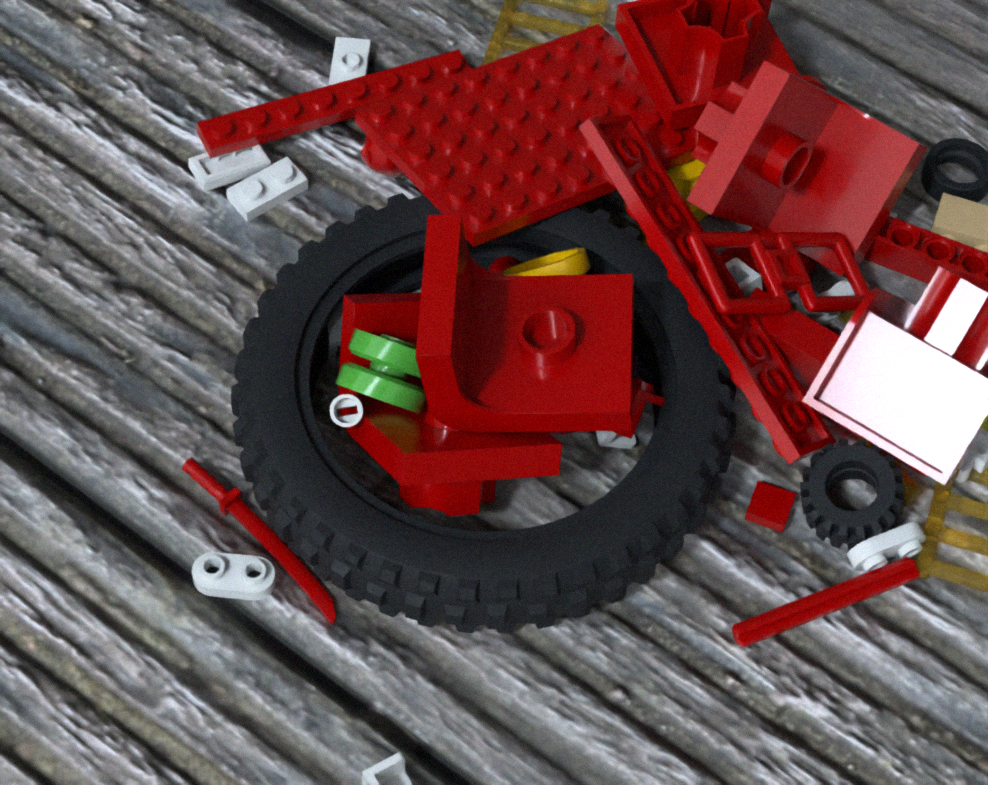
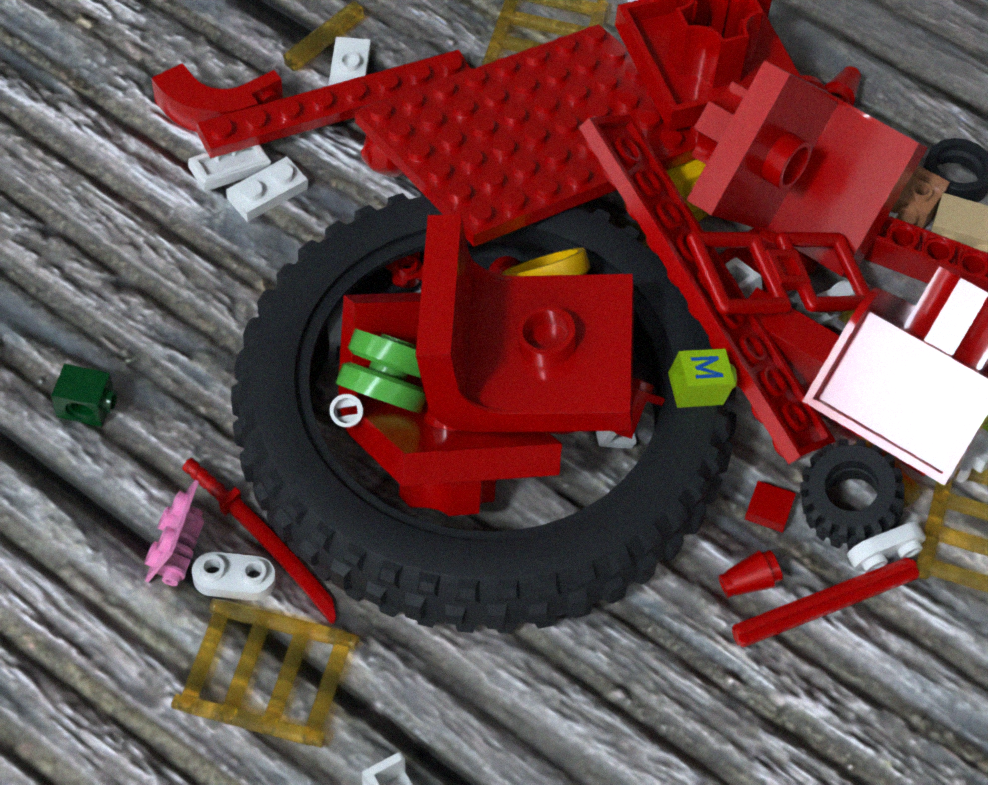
(84, 395): none -> dark green brick
(180, 533): none -> bright pink hinge
(190, 101): none -> red arch
(271, 721): none -> clear yellow bar
(323, 36): none -> clear yellow axle
(406, 277): none -> red plate
(702, 378): none -> lime brick
(752, 574): none -> red cone
(845, 84): none -> red cone
(920, 197): none -> nougat brick

